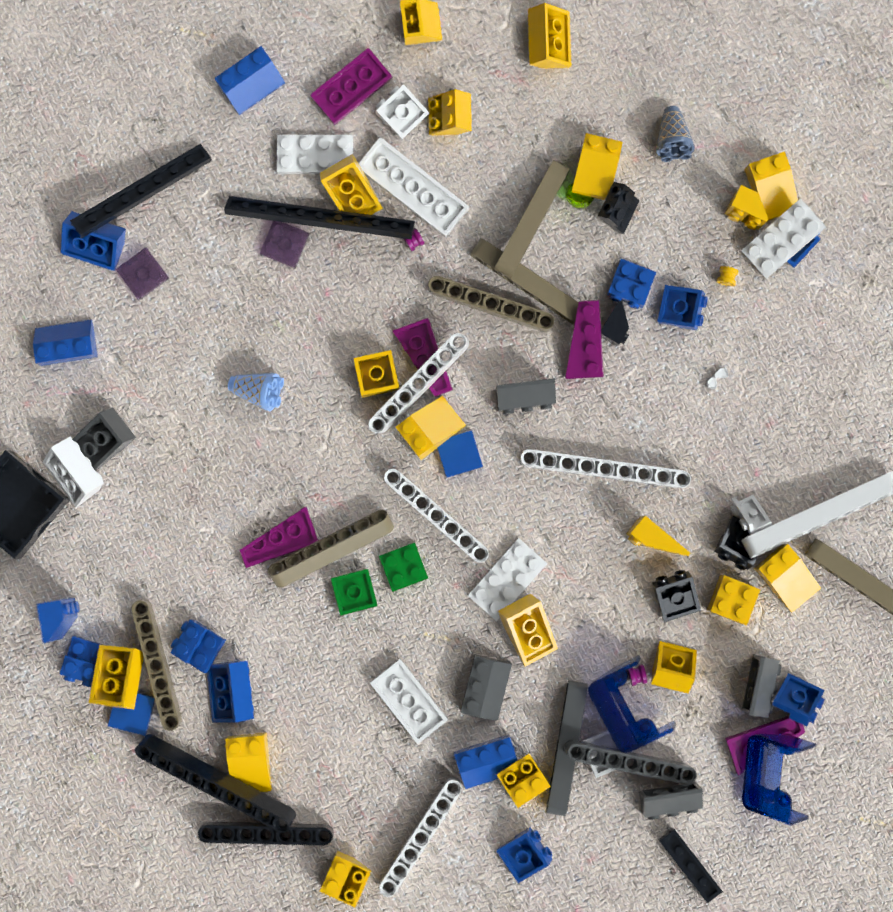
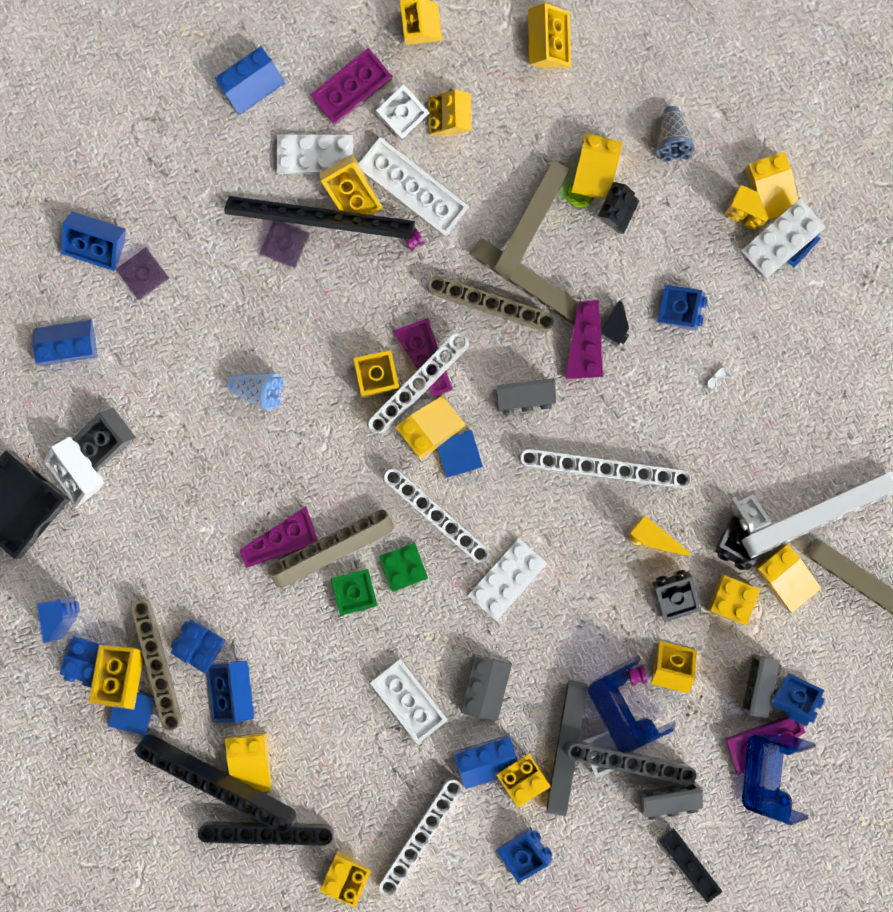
(140, 190): black plate -> none
(528, 629): yellow slope -> none
(631, 284): blue plate -> none
(727, 276): yellow wheel -> none

